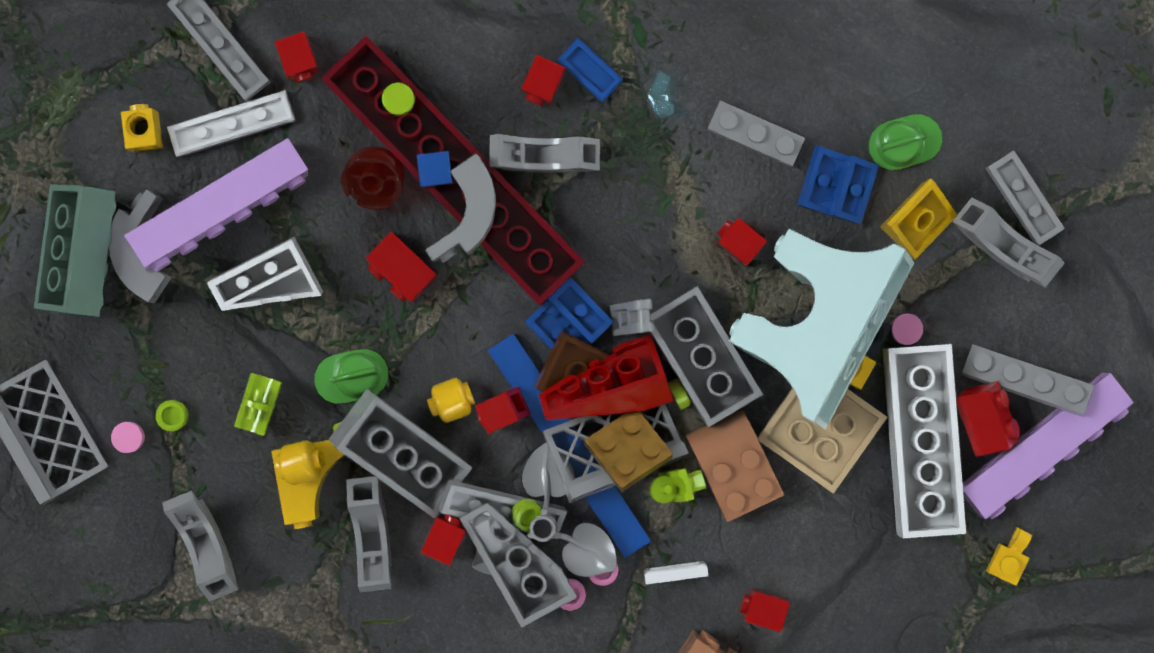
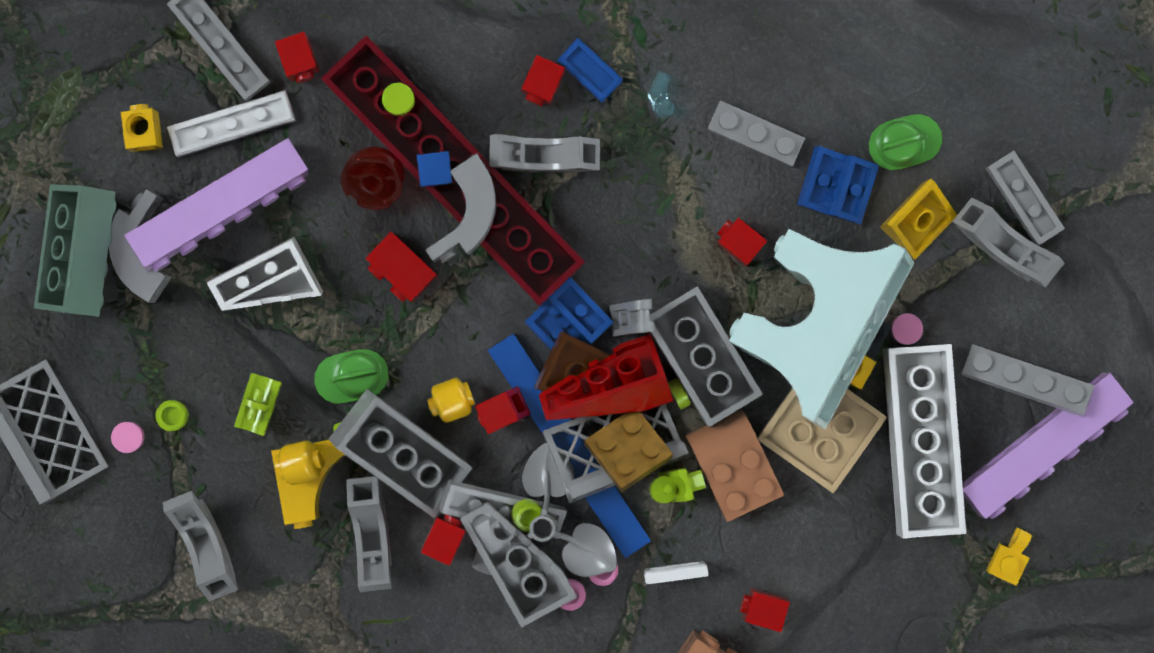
(987, 418): red brick -> none

